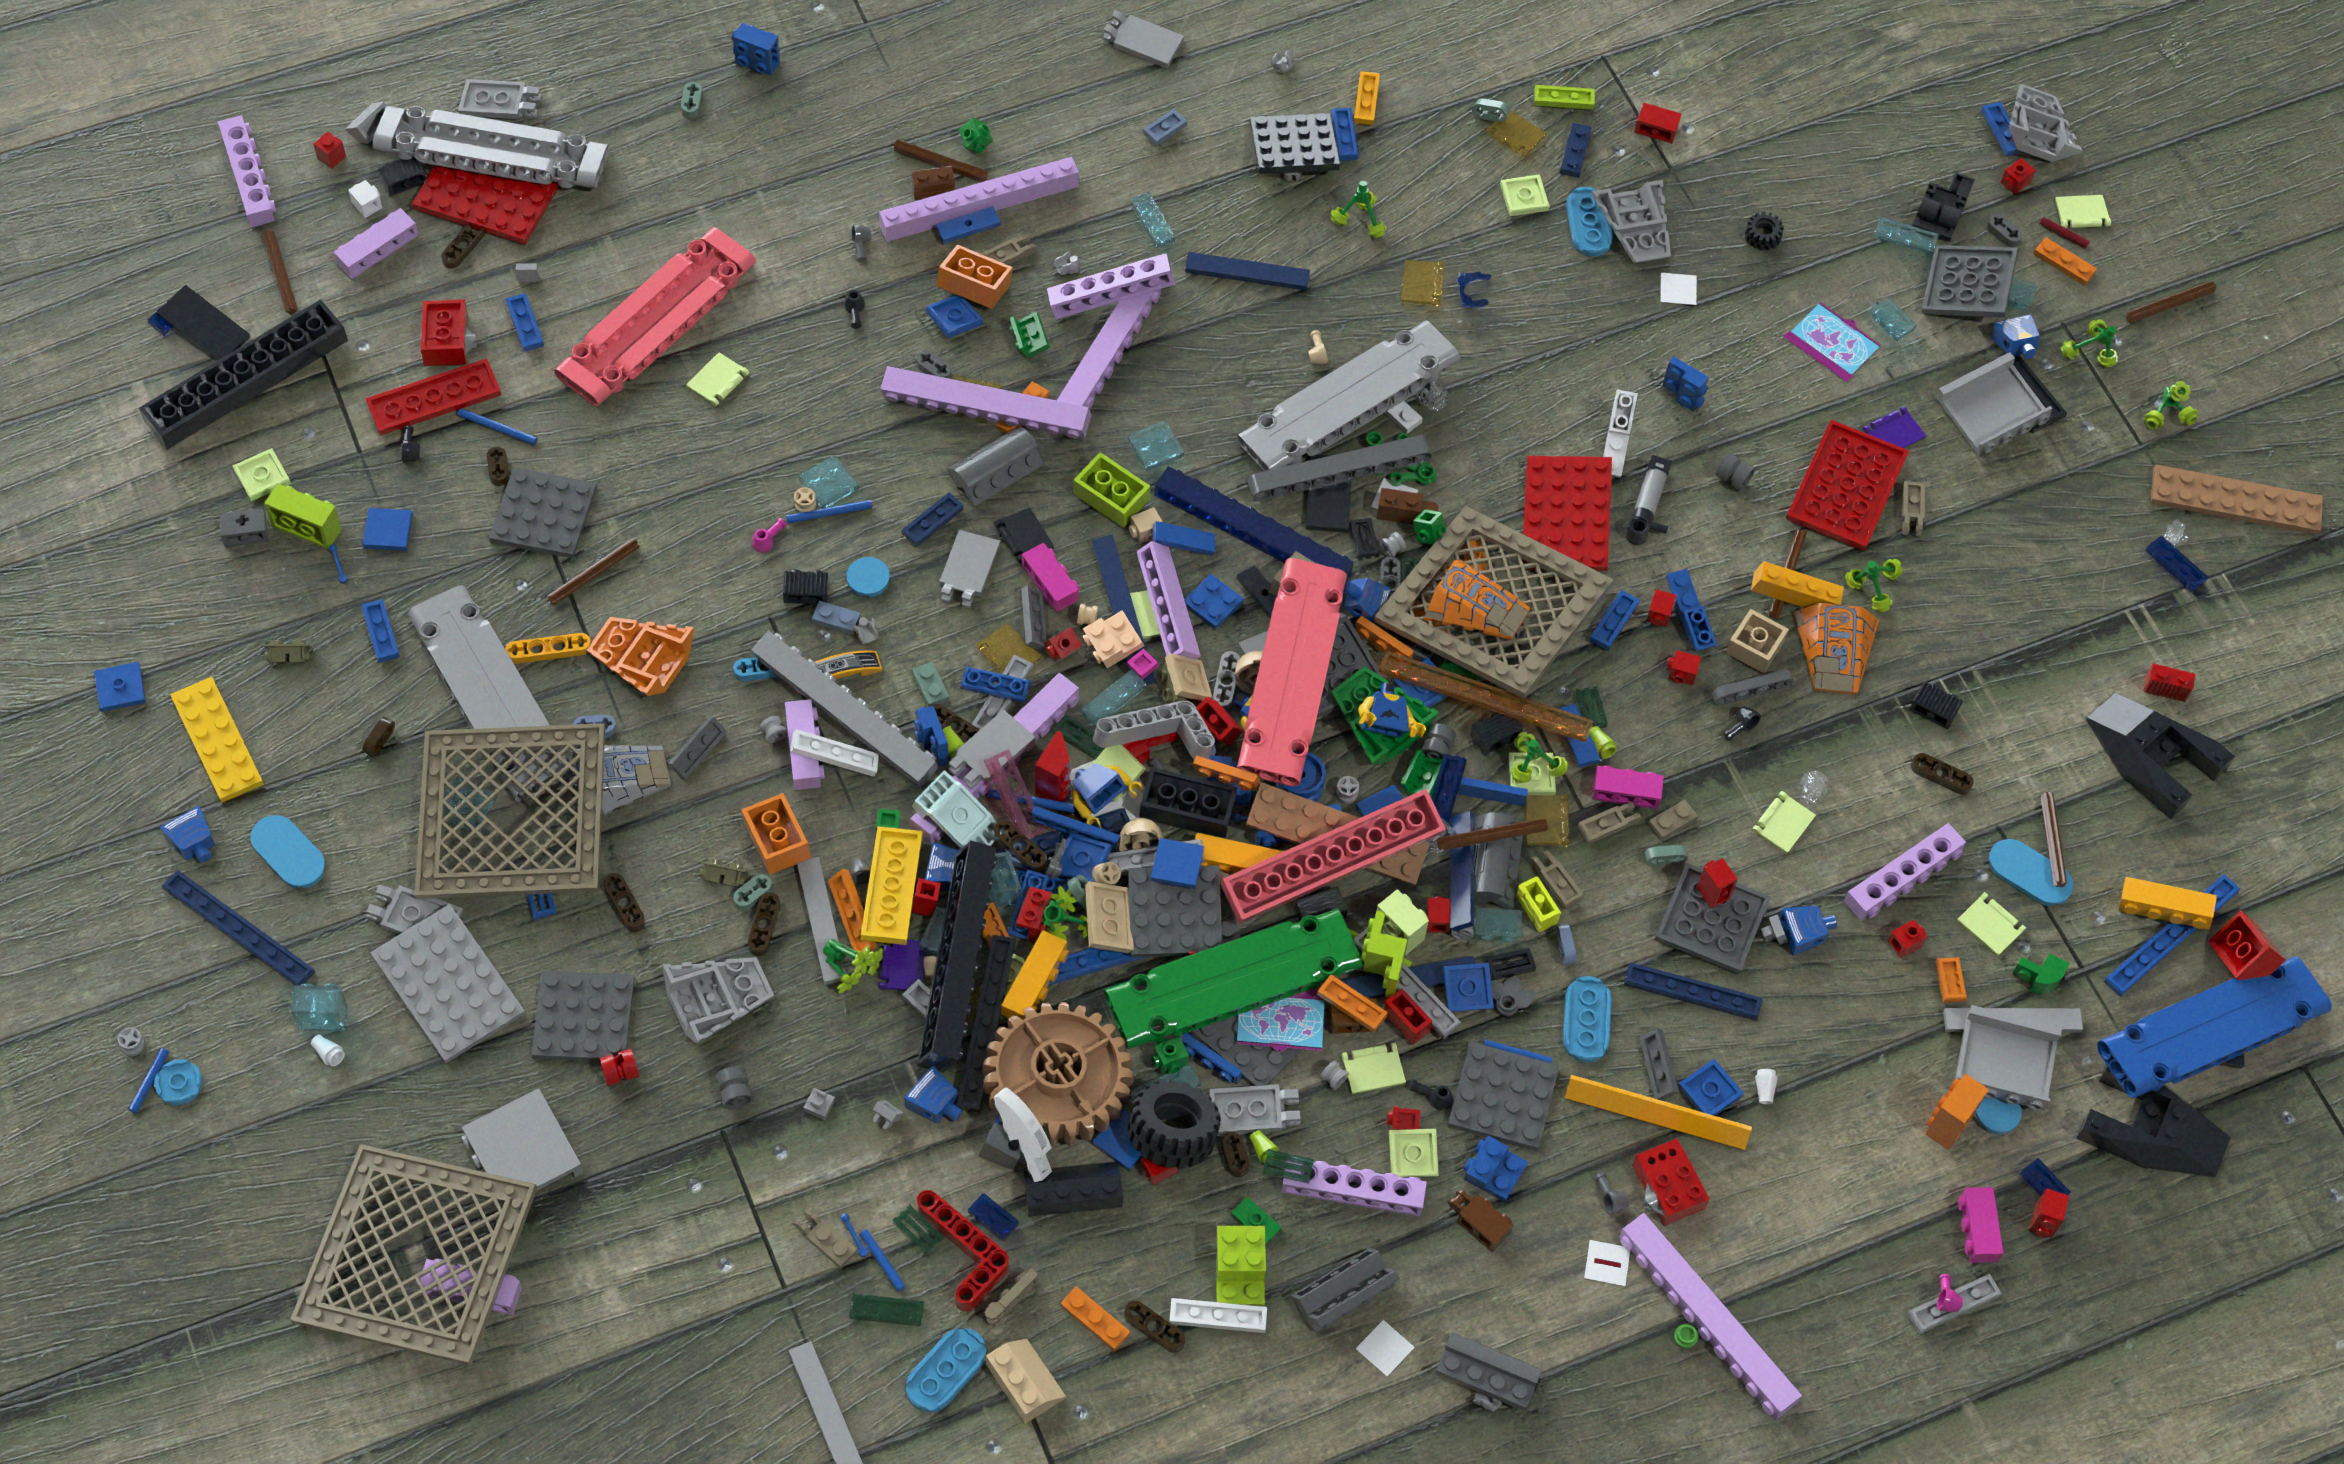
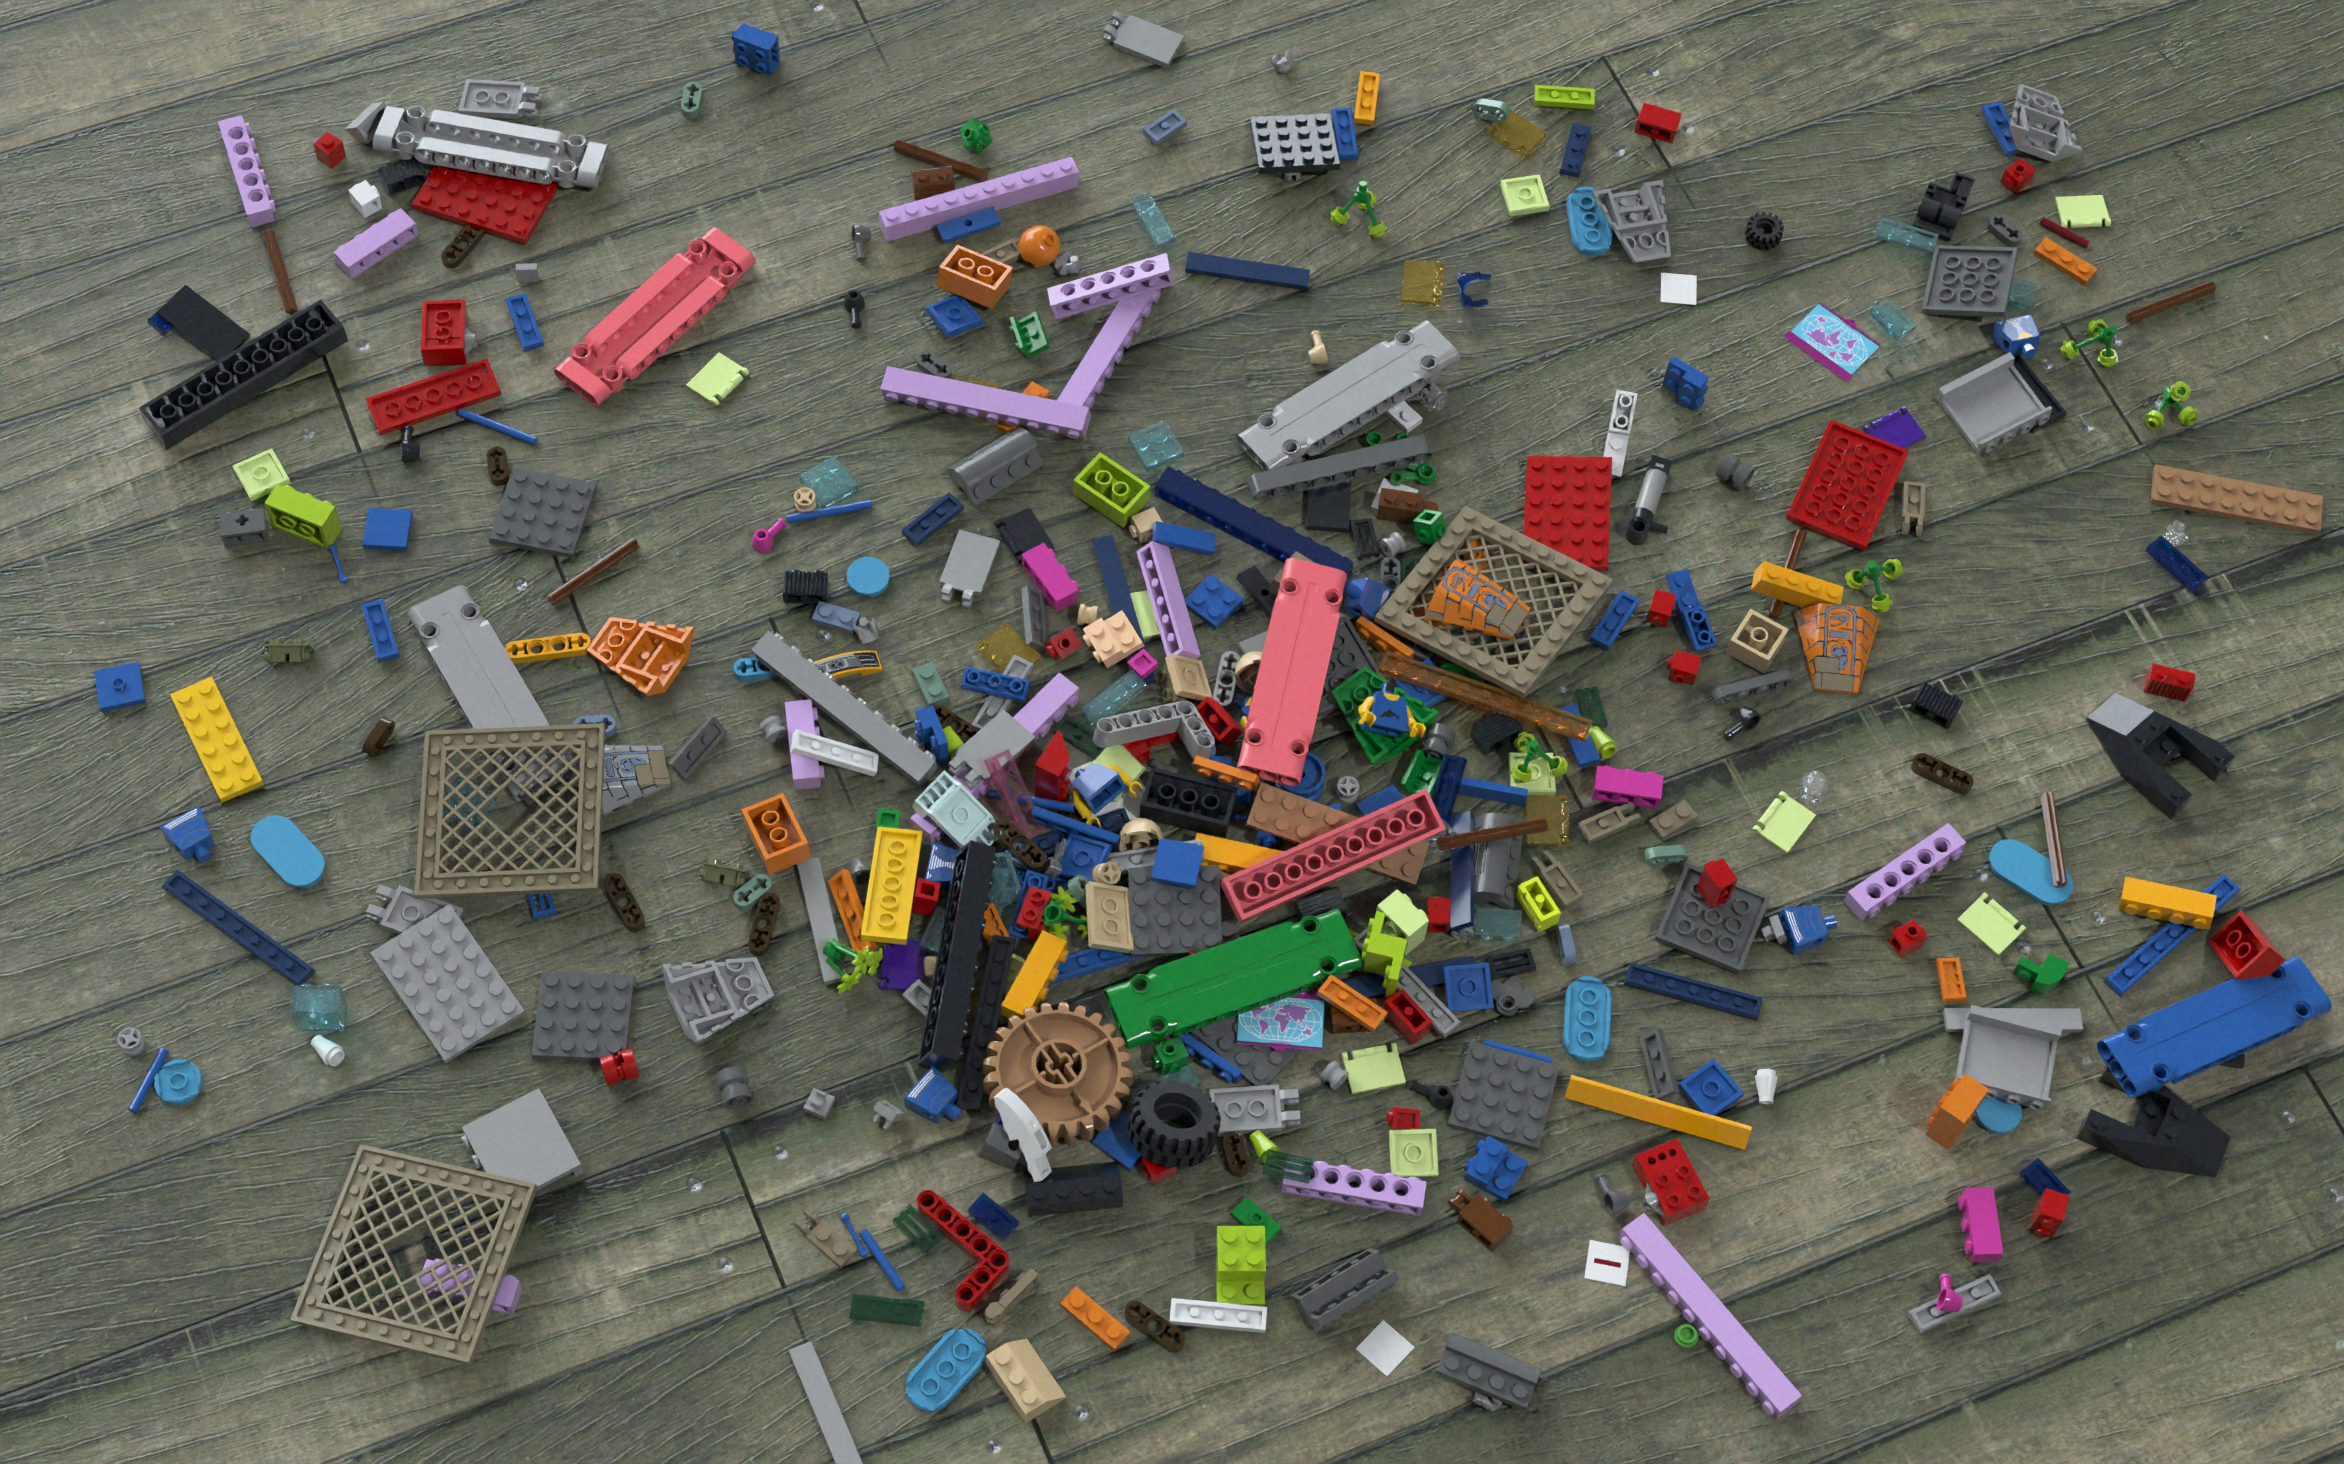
(1039, 246): none -> orange cylinder

